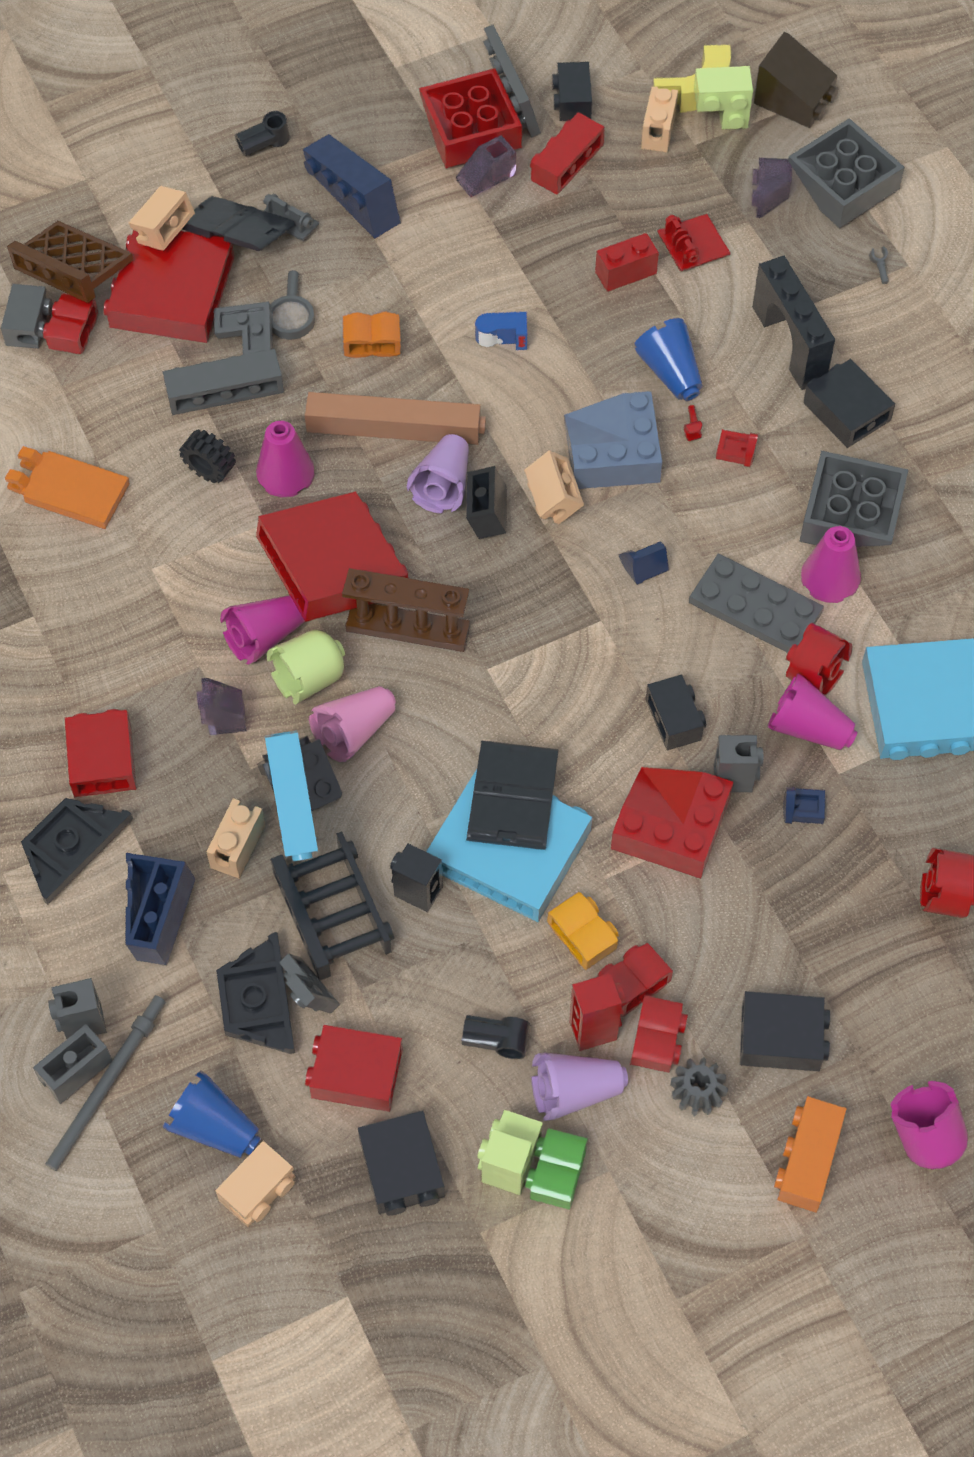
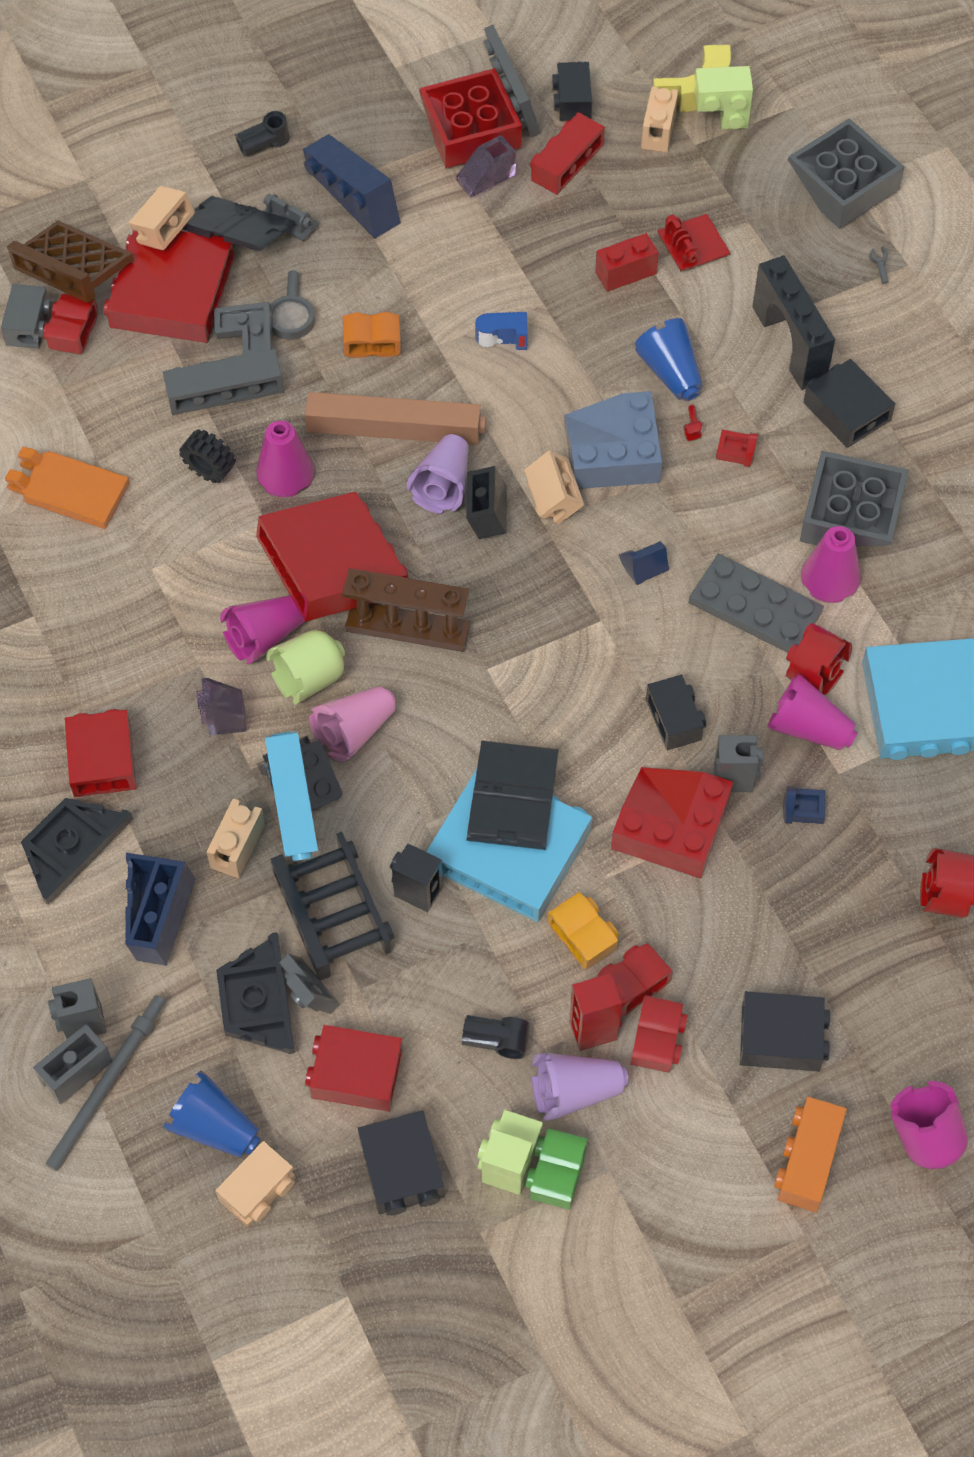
(693, 1096): dark grey gear -> none
(772, 184): clear purple slope -> none
(794, 82): dark brown slope -> none

